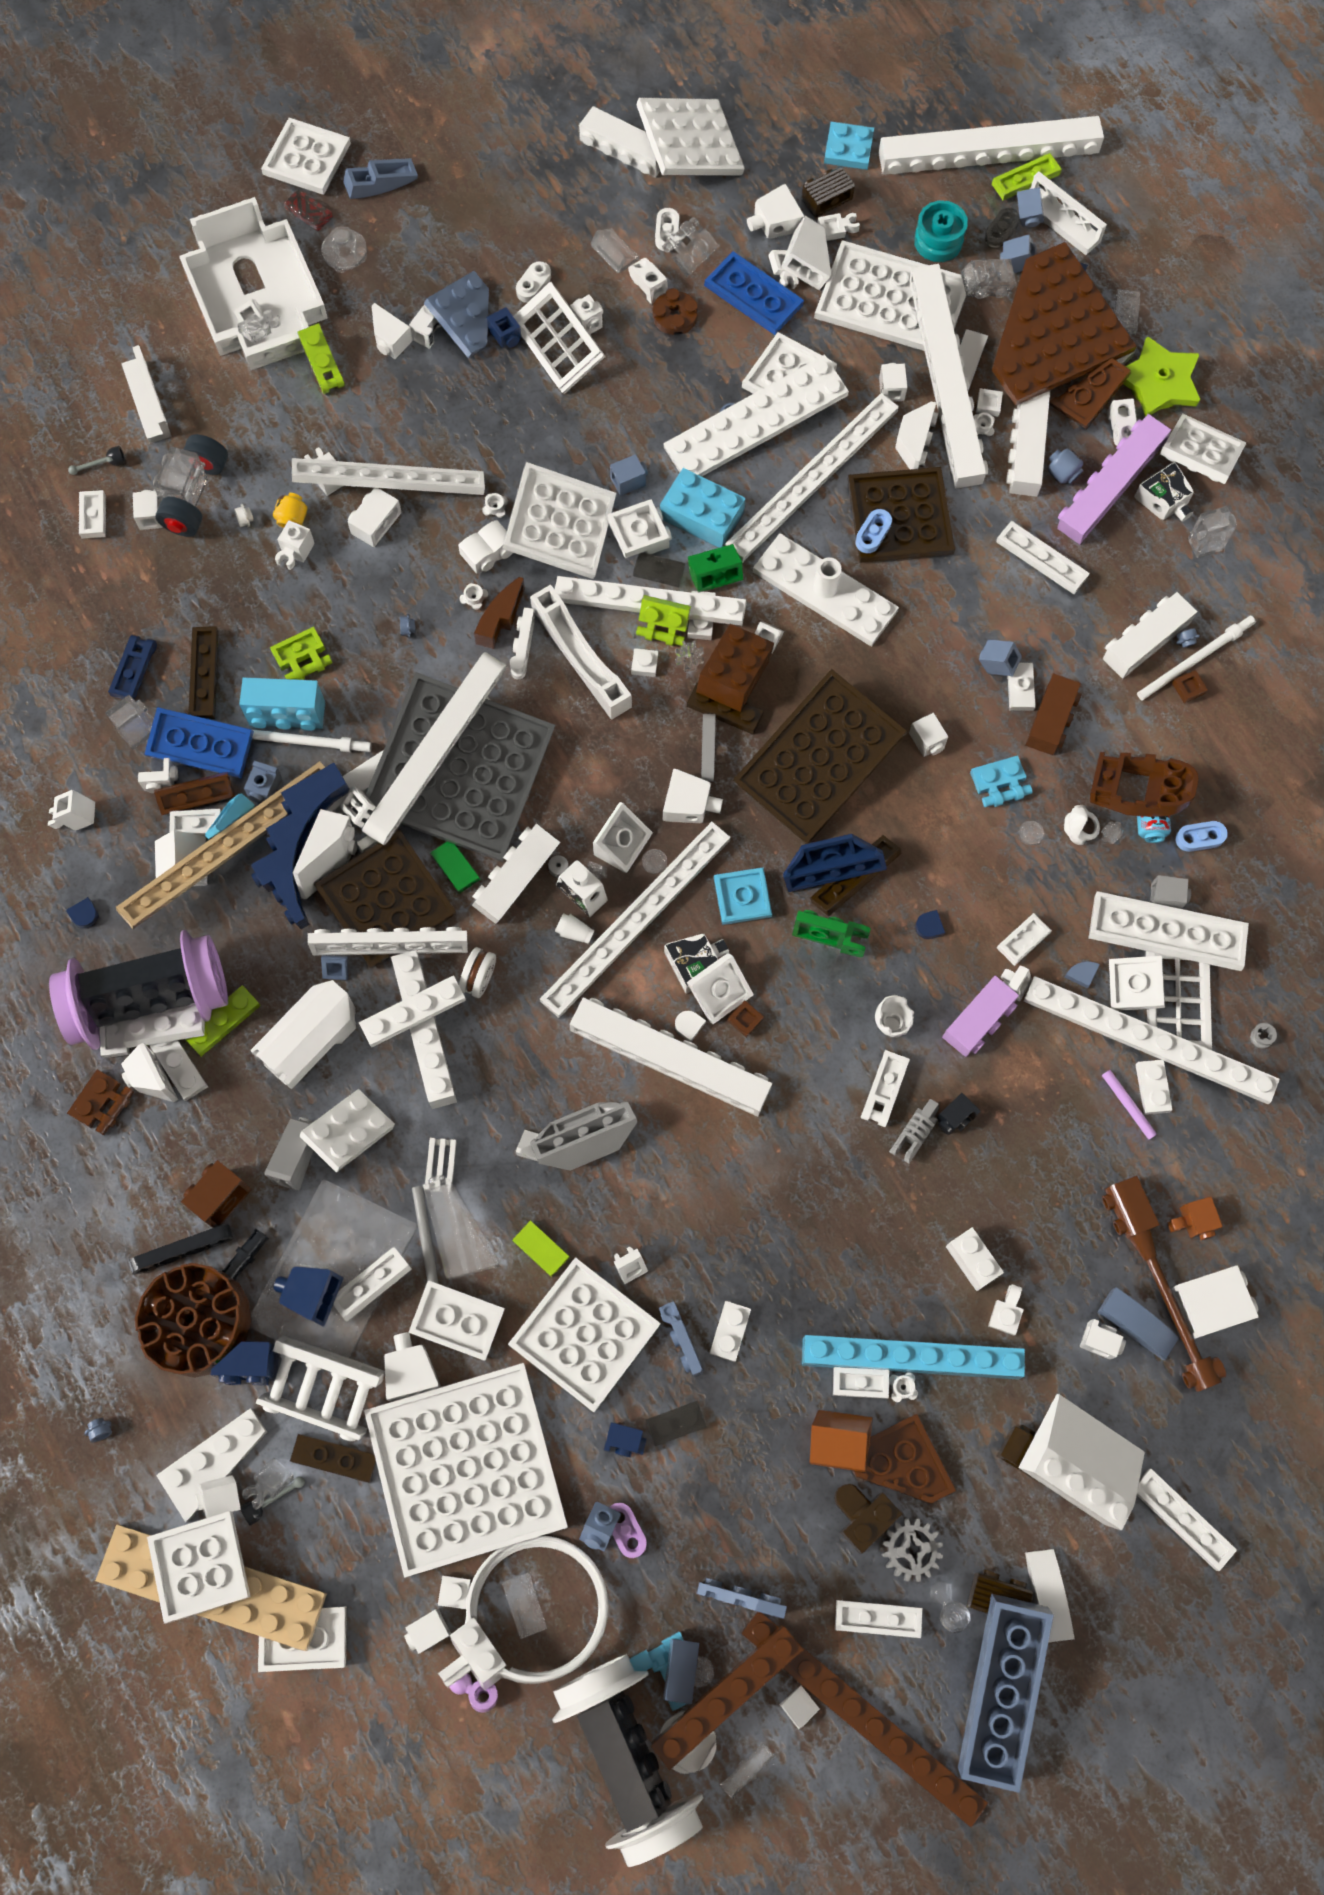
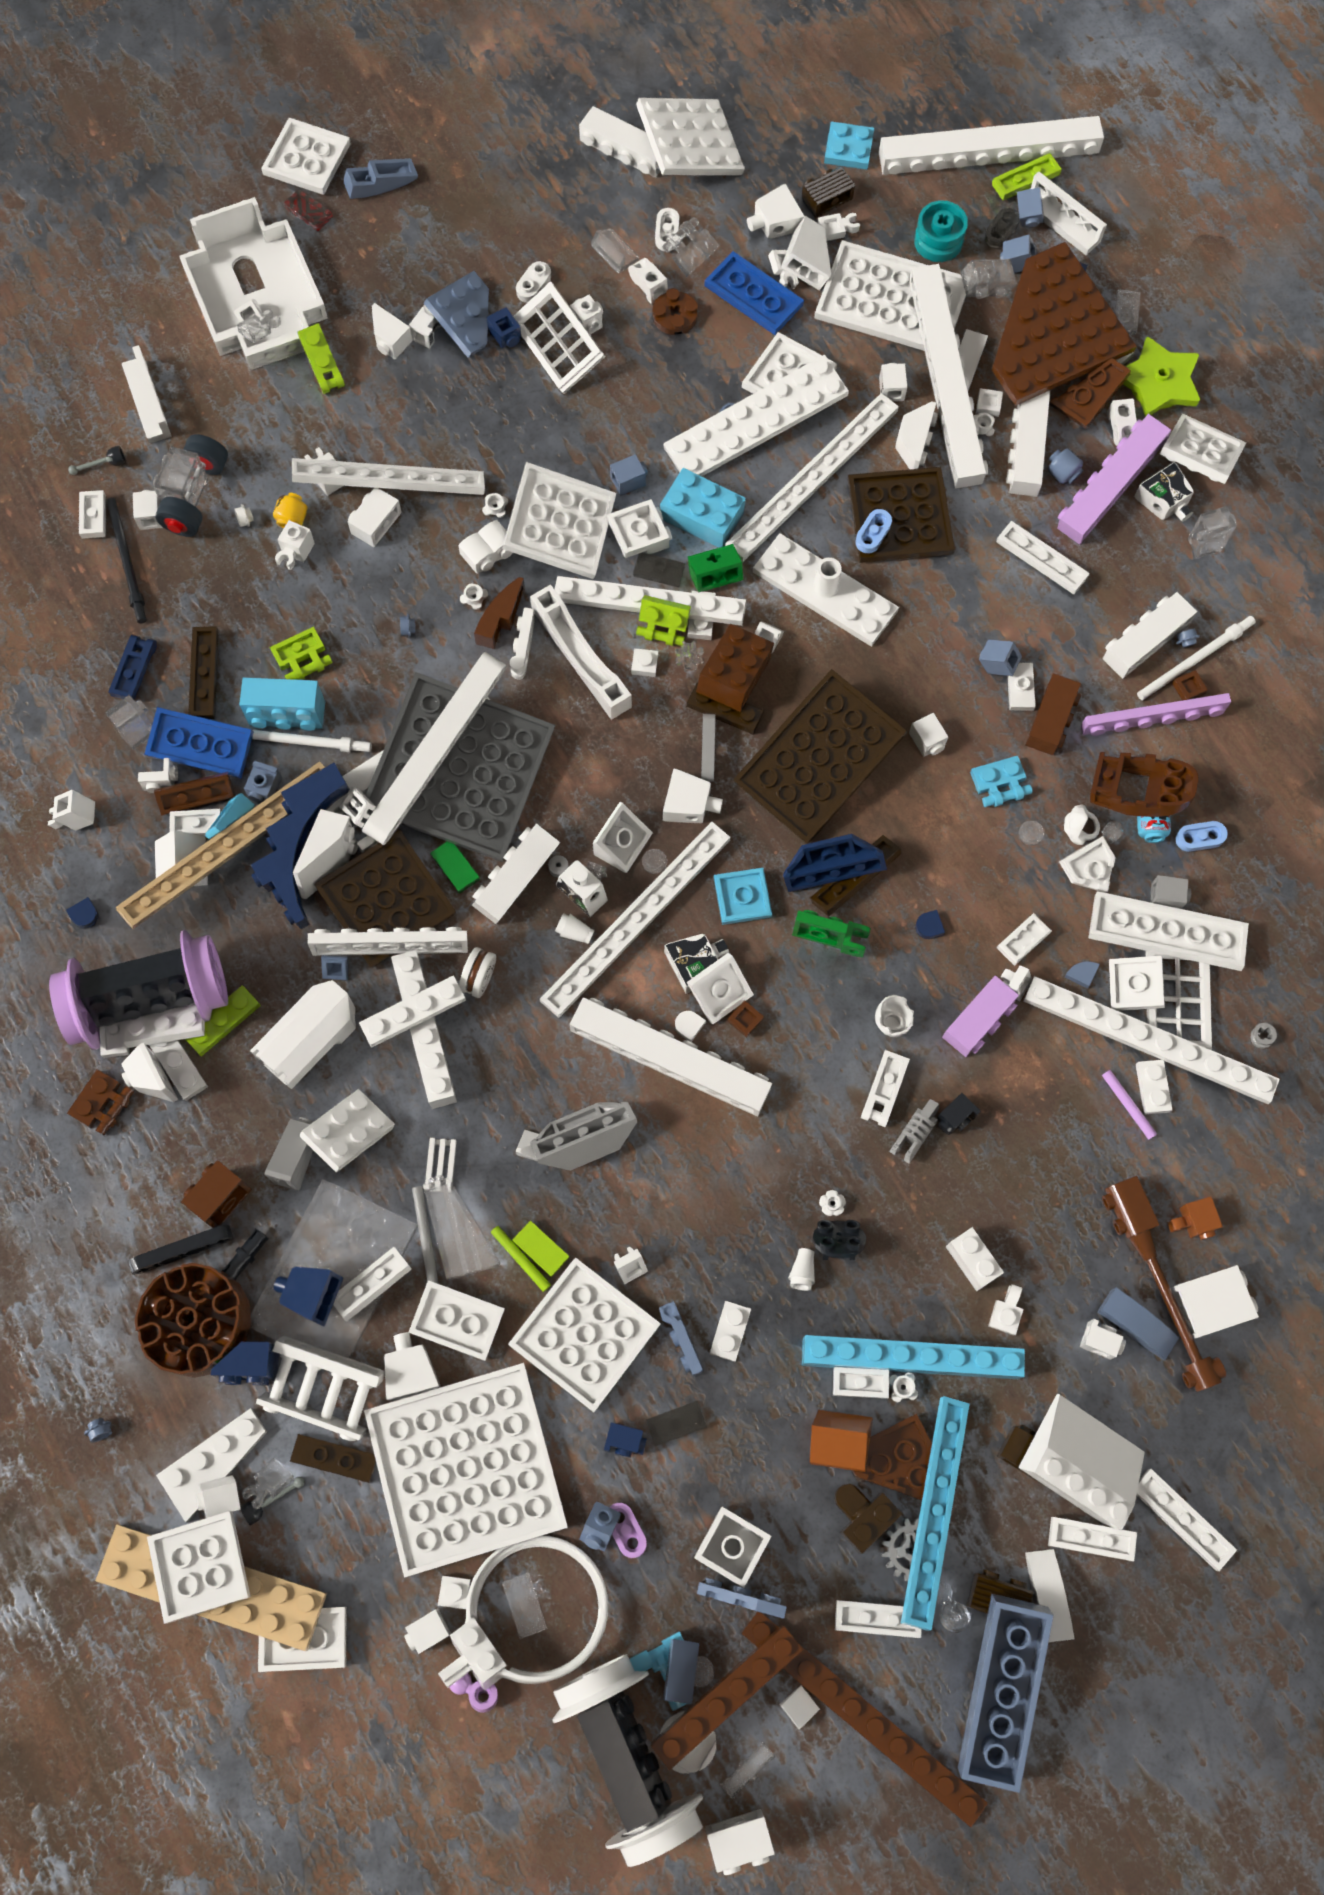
(135, 598): none -> black bar
(344, 249): clear plate -> none
(520, 1258): none -> lime bar
(732, 1547): none -> white brick
(740, 1842): none -> white brick
(802, 1273): none -> white cone
(827, 1208): none -> white plate
(839, 1239): none -> black plate
(935, 1514): none -> medium azure plate
(1090, 865): none -> white plate
(1092, 1539): none -> white plate
(1161, 713): none -> lavender plate

